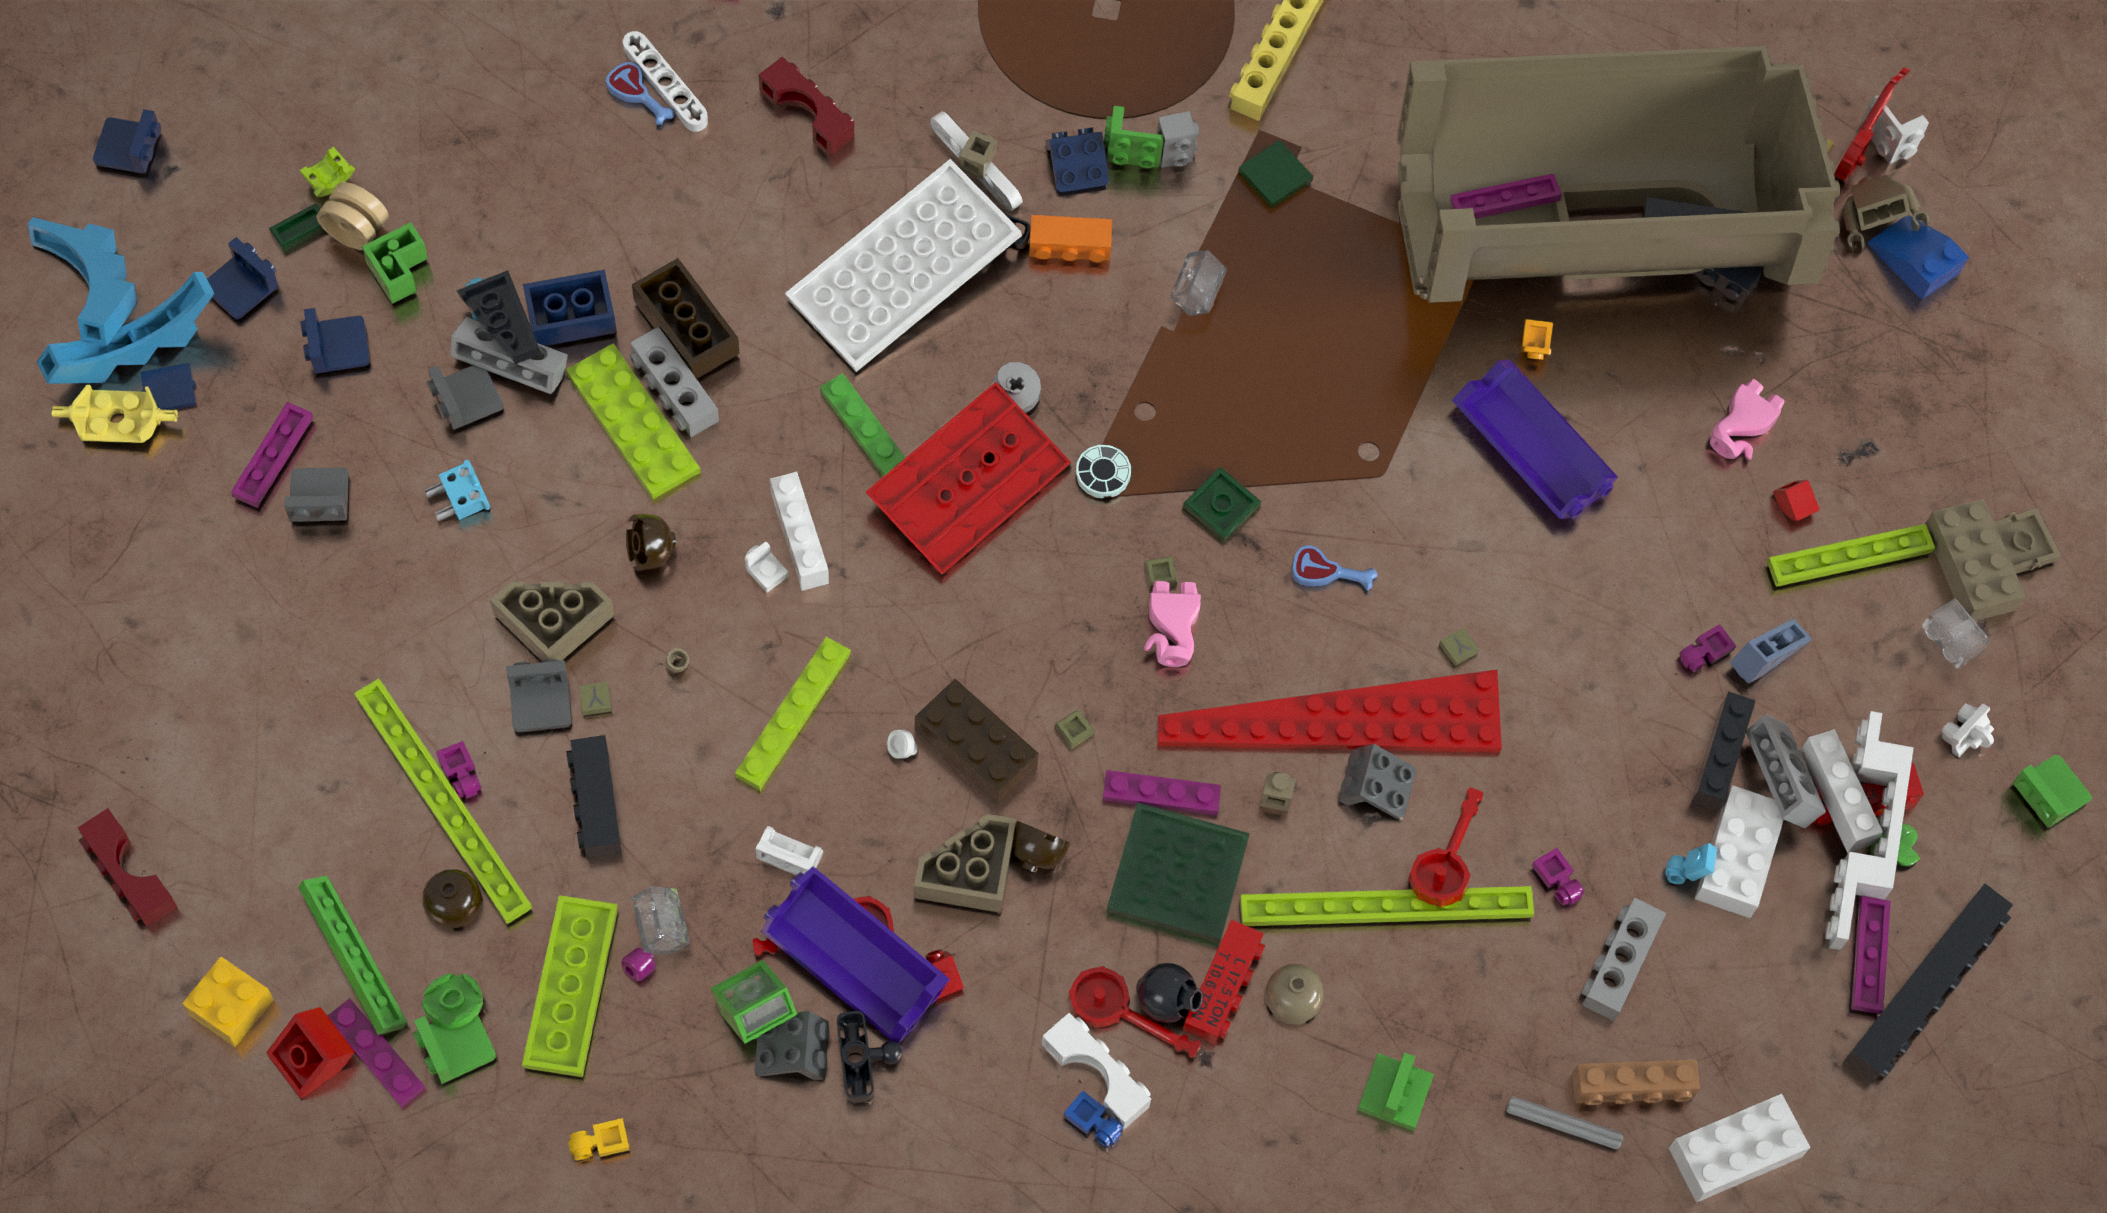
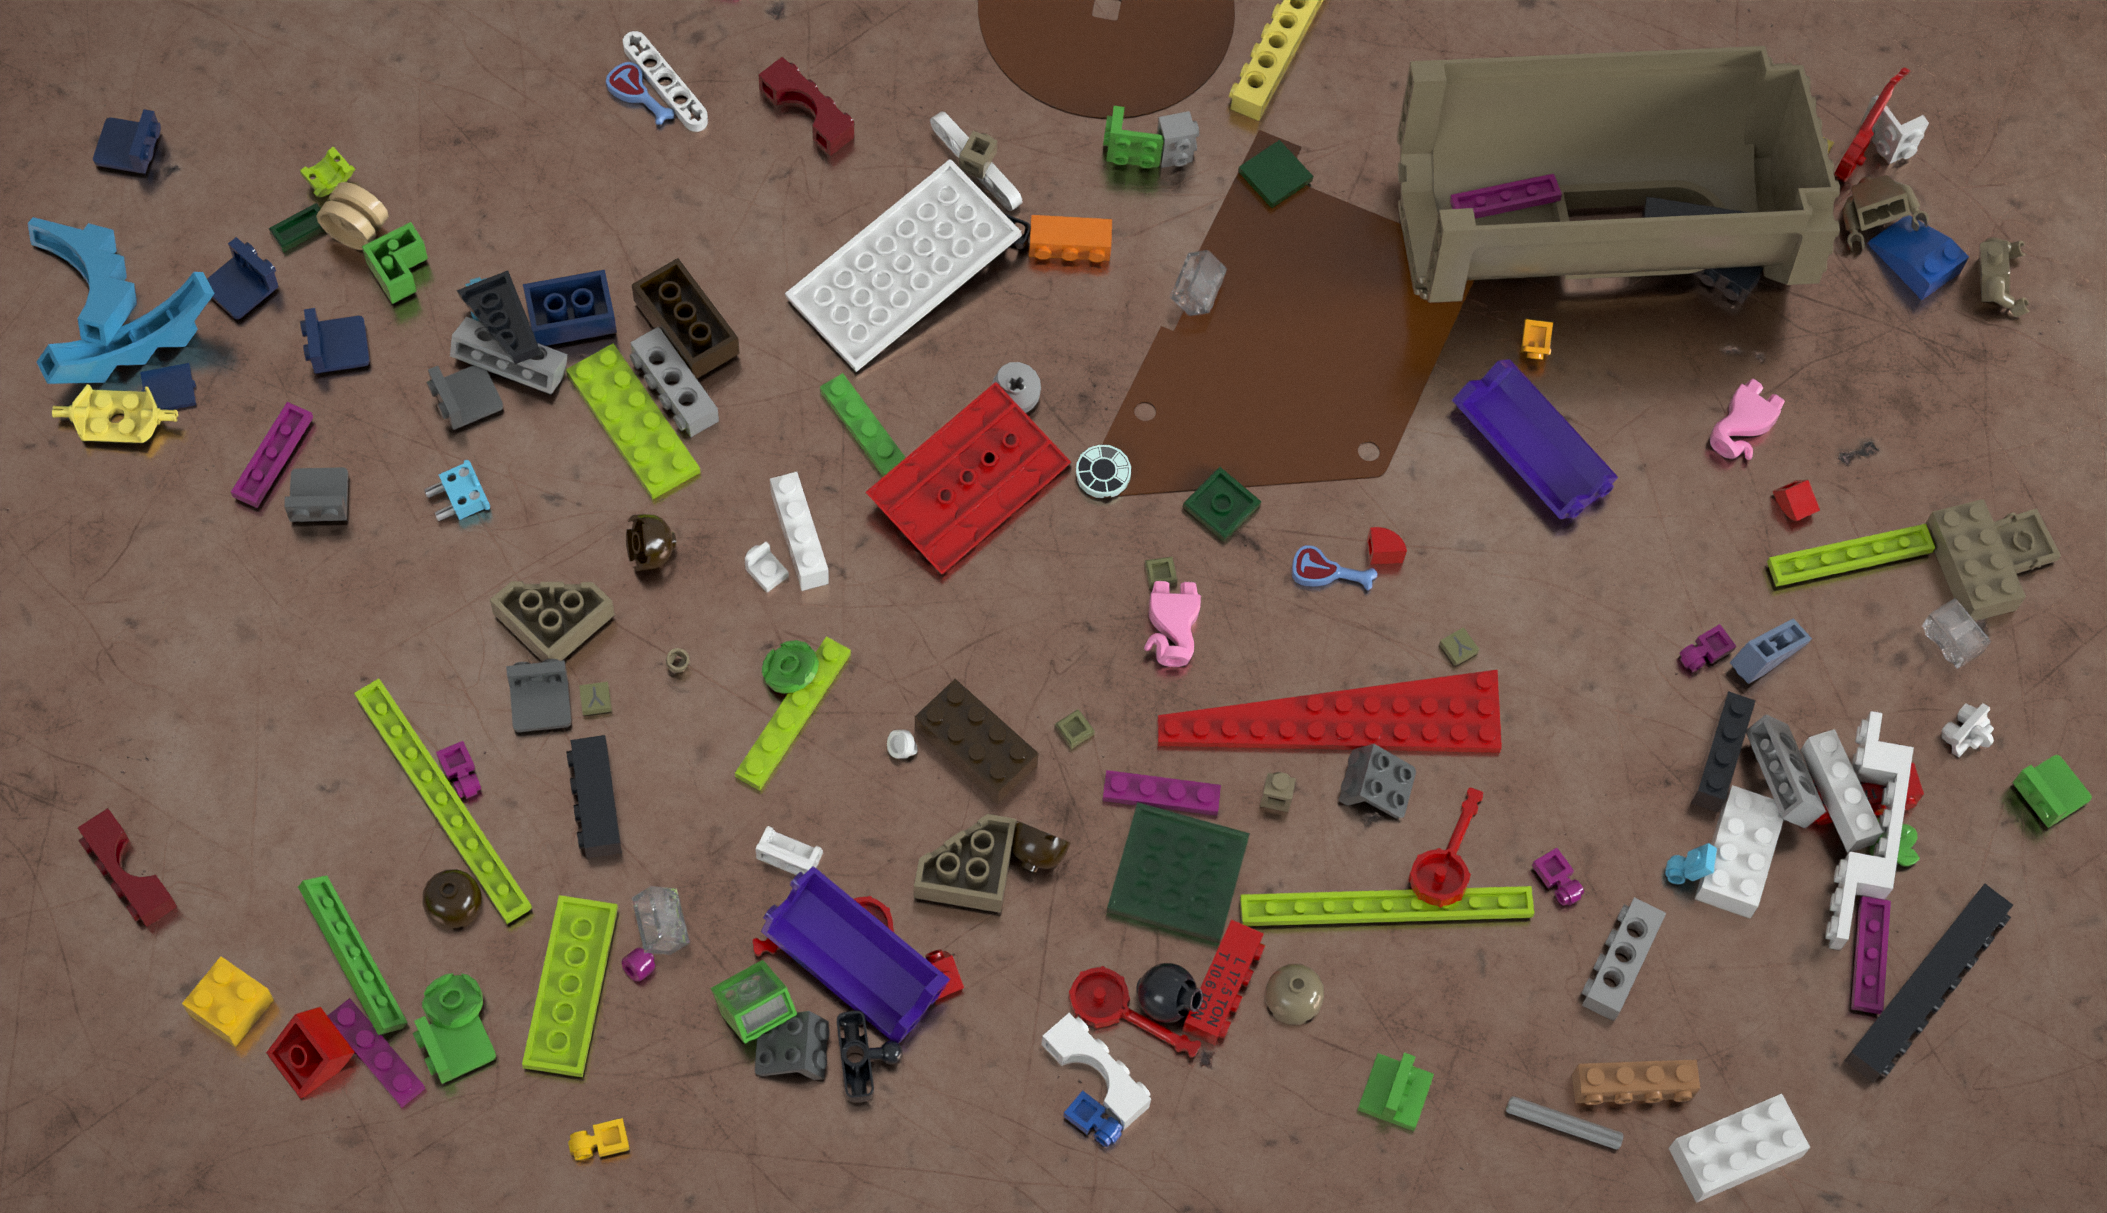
(790, 667): none -> bright green tile
(1078, 160): dark blue bracket -> none
(1385, 546): none -> red brick
(1995, 273): none -> dark tan torso

